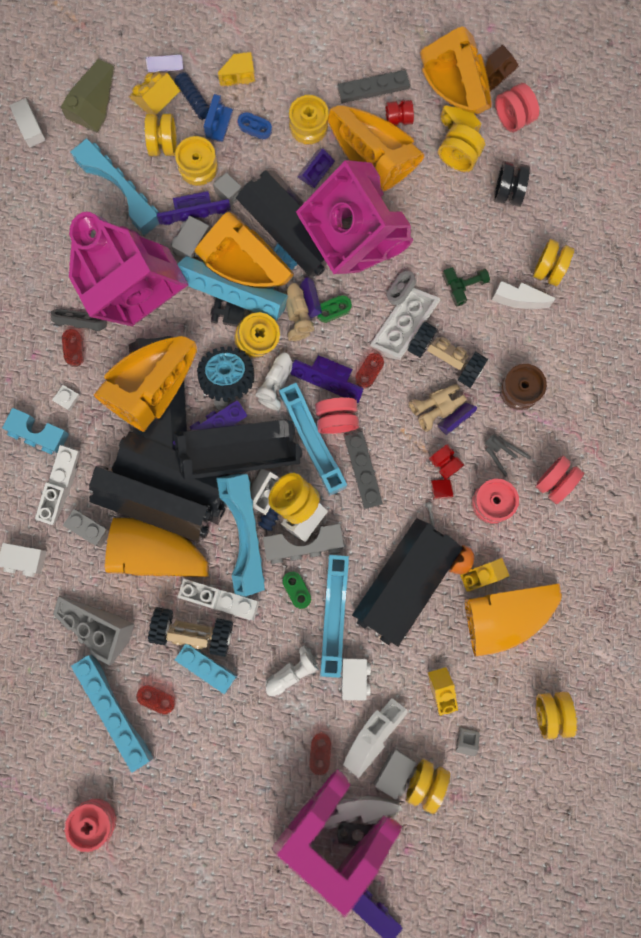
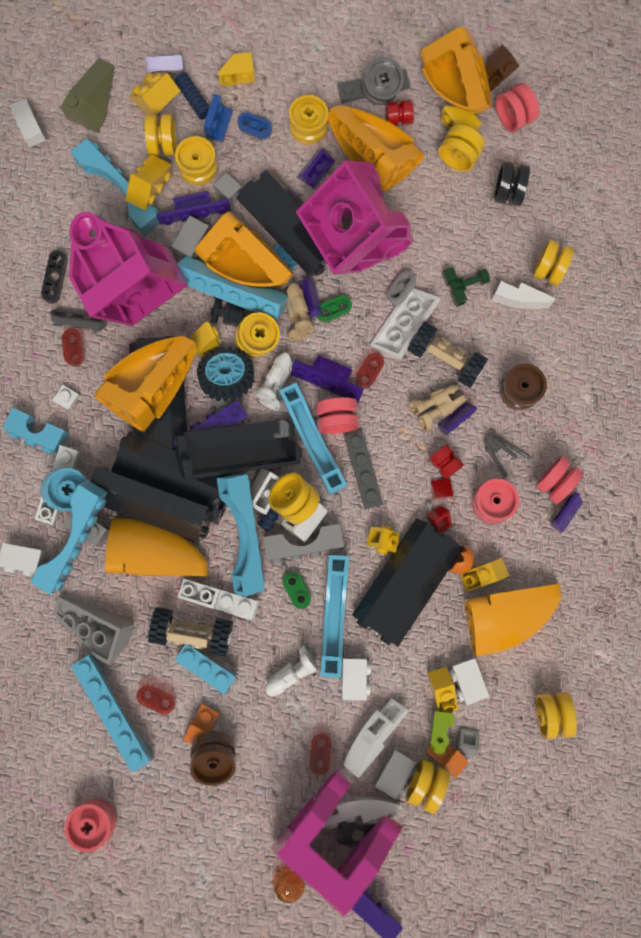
(52, 484): none -> medium azure wheel
(58, 284): none -> black beam
(85, 505): none -> medium azure arch
(148, 182): none -> yellow wedge
(202, 722): none -> orange slope
(206, 339): none -> yellow slope
(212, 758): none -> reddish brown wheel
(288, 886): none -> clear orange hair
(383, 70): none -> flat silver wheel
(383, 539): none -> yellow brick
(439, 736): none -> lime leg
(440, 519): none -> red slope
(450, 760): none -> orange slope
(469, 681): none -> white brick
(567, 512): none -> dark purple slope

